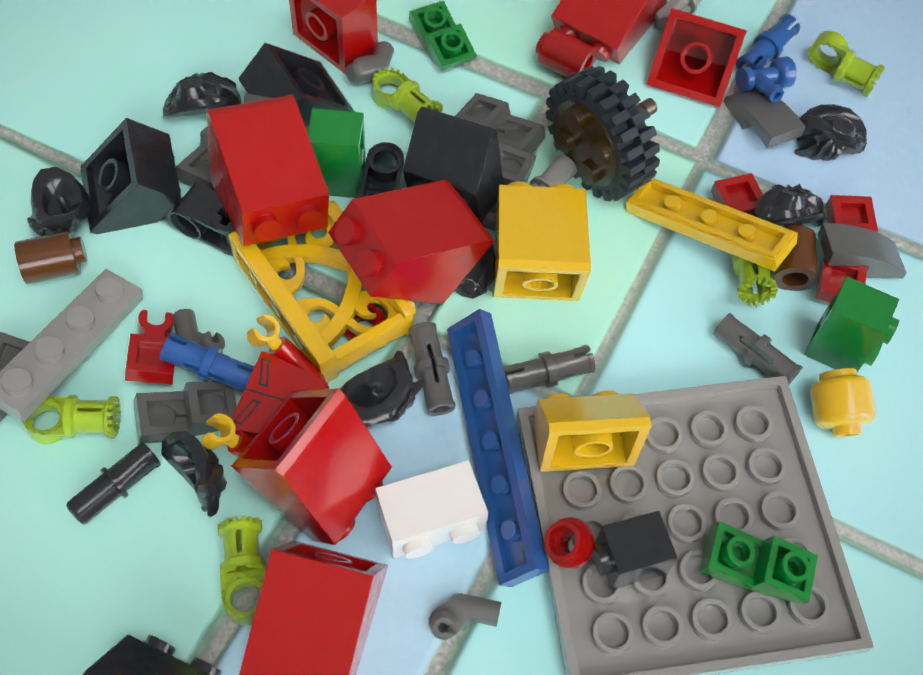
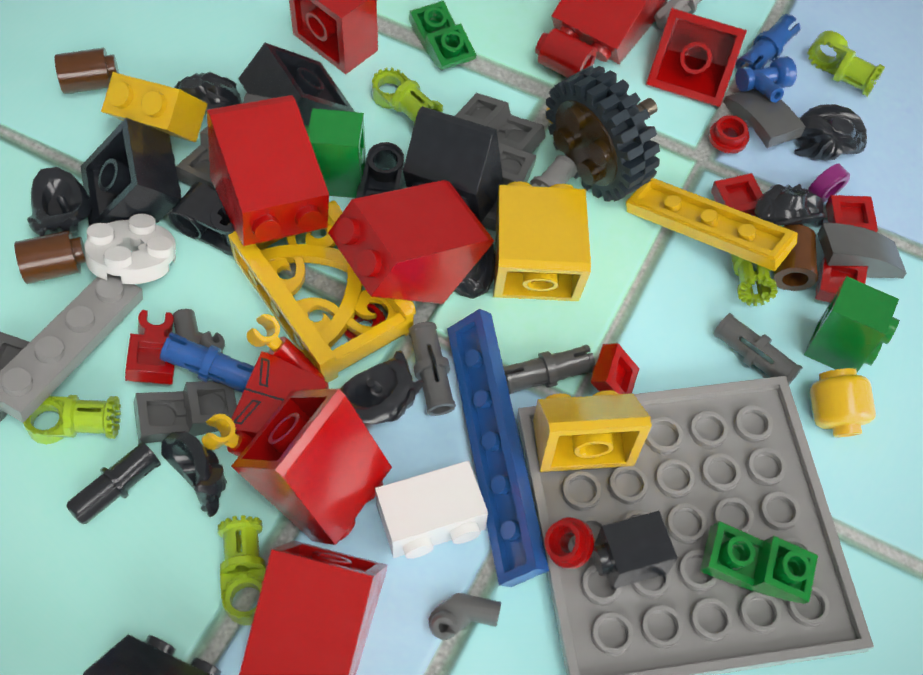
(85, 70): none -> reddish brown brick
(110, 248): none -> white plate
(154, 106): none -> yellow brick
(364, 68): dark grey arm -> none
(614, 370): none -> red plate
(729, 134): none -> red plate
(830, 182): none -> magenta tile

